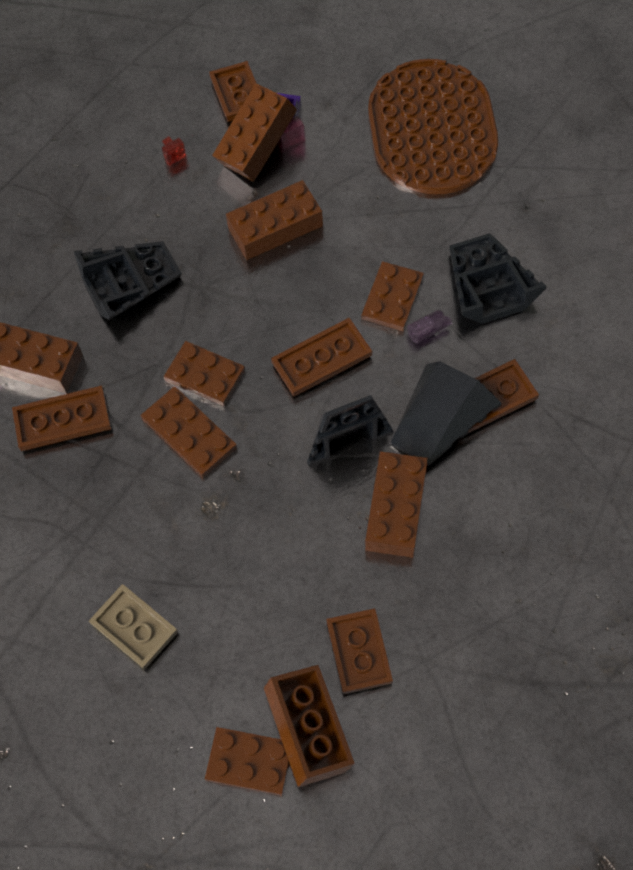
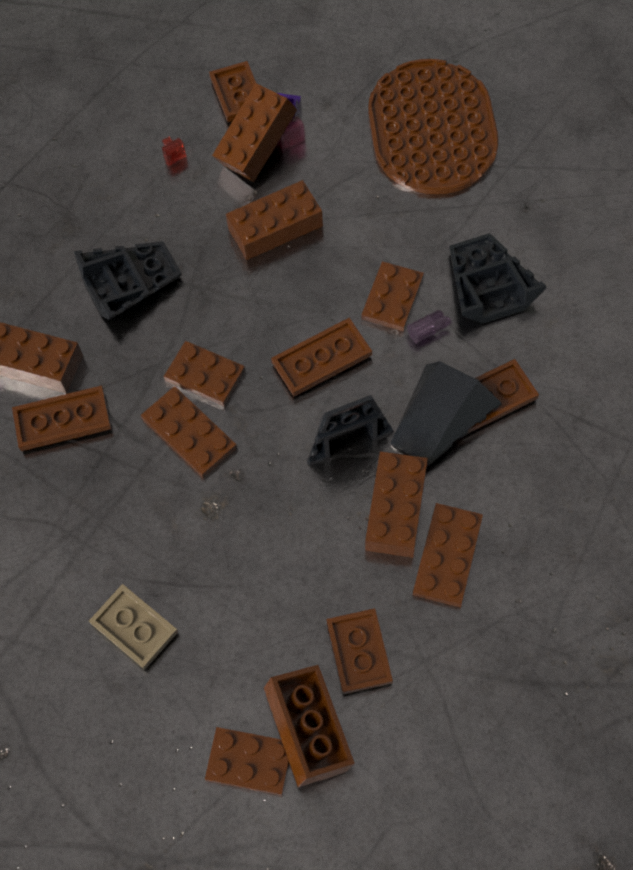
(447, 555): none -> reddish brown plate

